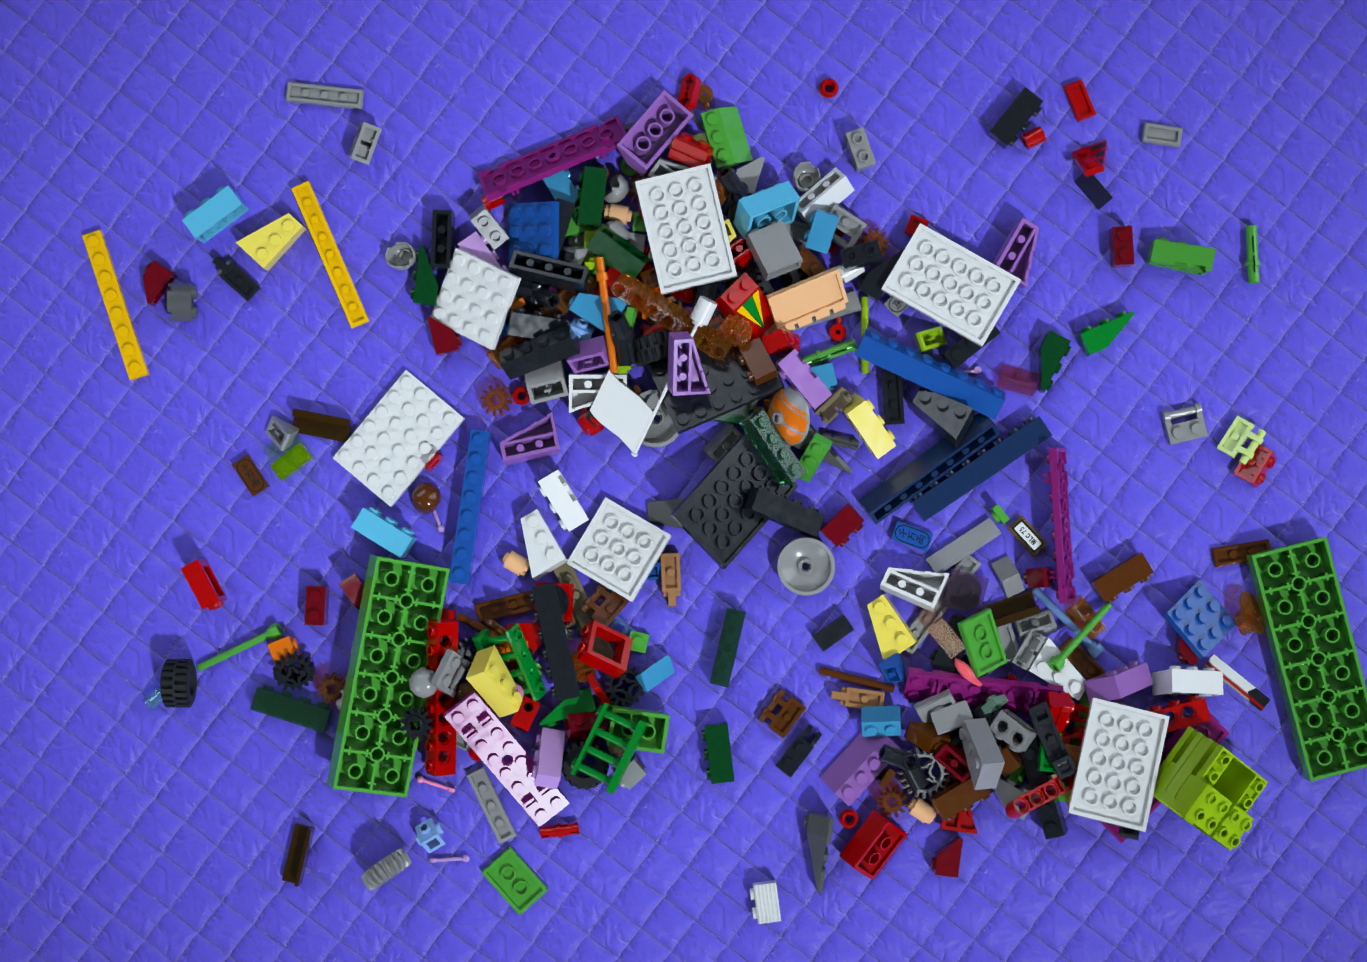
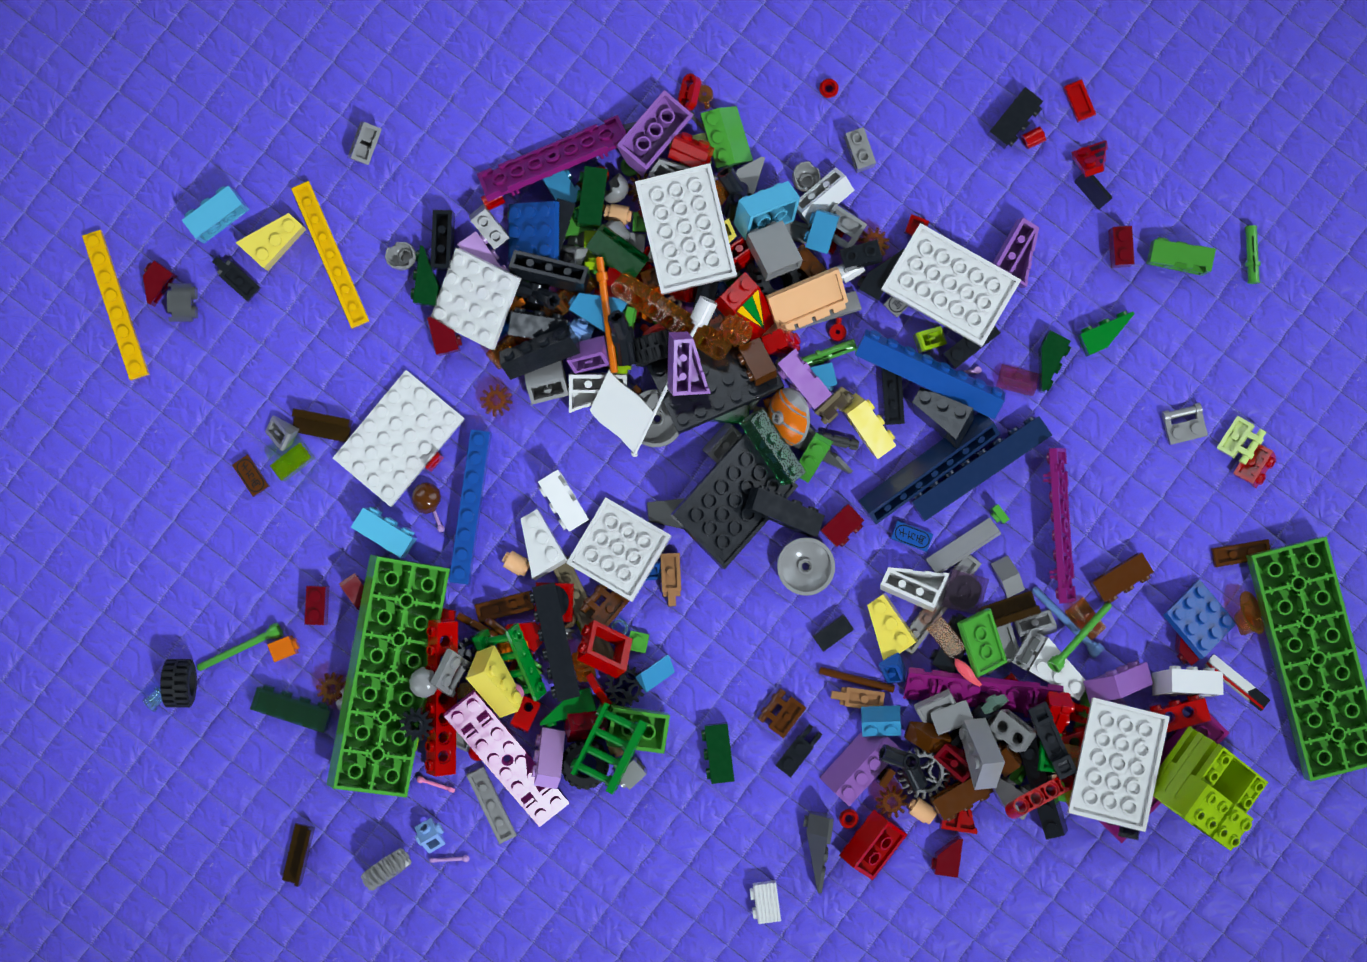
(204, 584): red window -> none
(294, 670): black gear -> none
(325, 95): light grey tile -> none
(515, 393): red plate -> none
(515, 880): bright green tile -> none
(532, 443): medium lavender wedge -> none
(559, 830): red pin -> none
(589, 423): red head -> none
(727, 647): clear green brick -> none
(864, 325): lime bar -> none
(1027, 536): tile -> none
(1038, 577): dark red slope -> none
(1082, 661): reddish brown tile -> none
(1161, 135): light grey tile -> none

